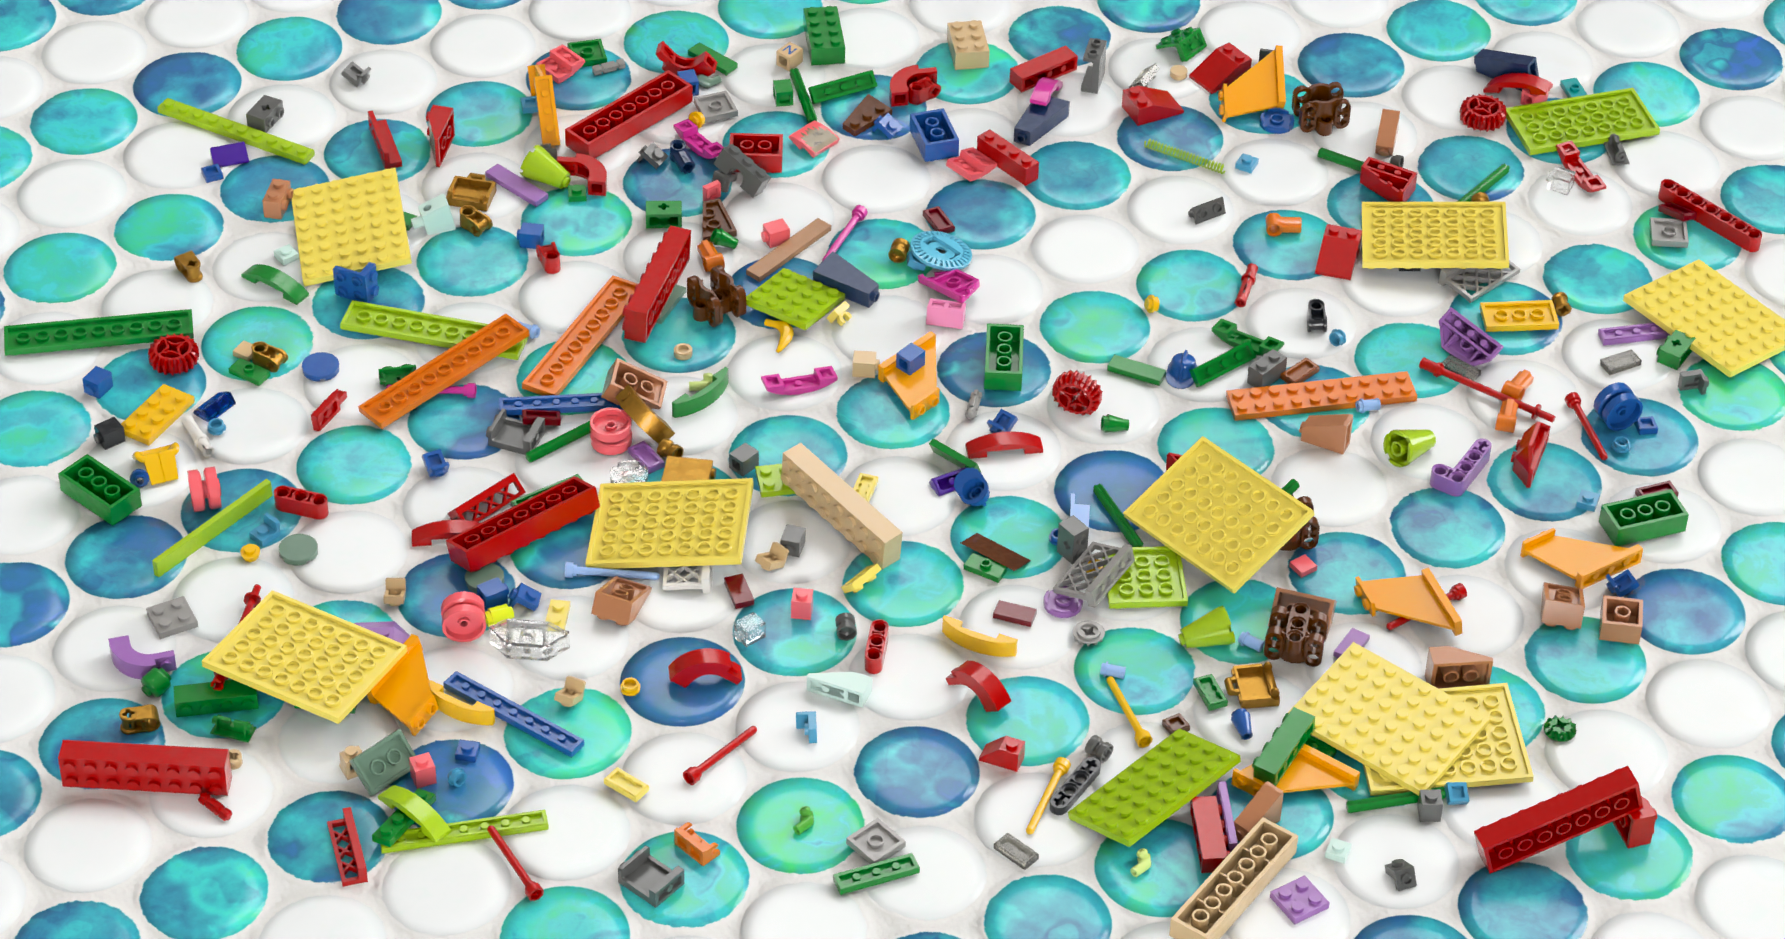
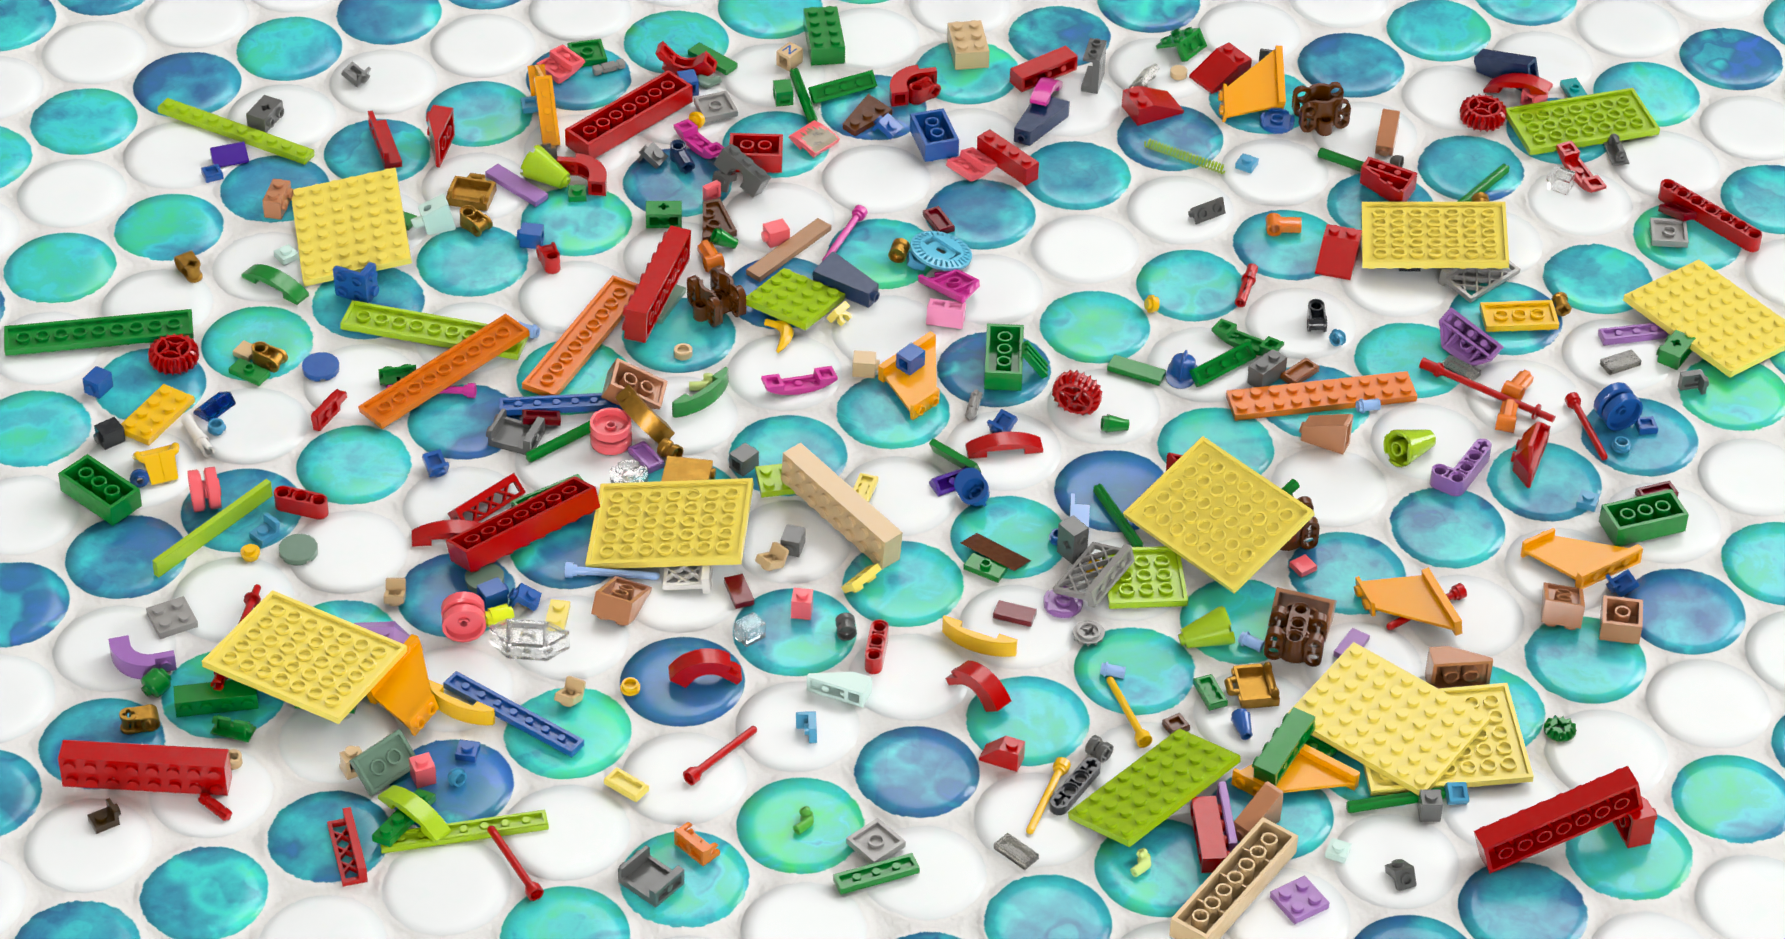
(105, 818): none -> dark brown bracket
(1034, 359): none -> green tile

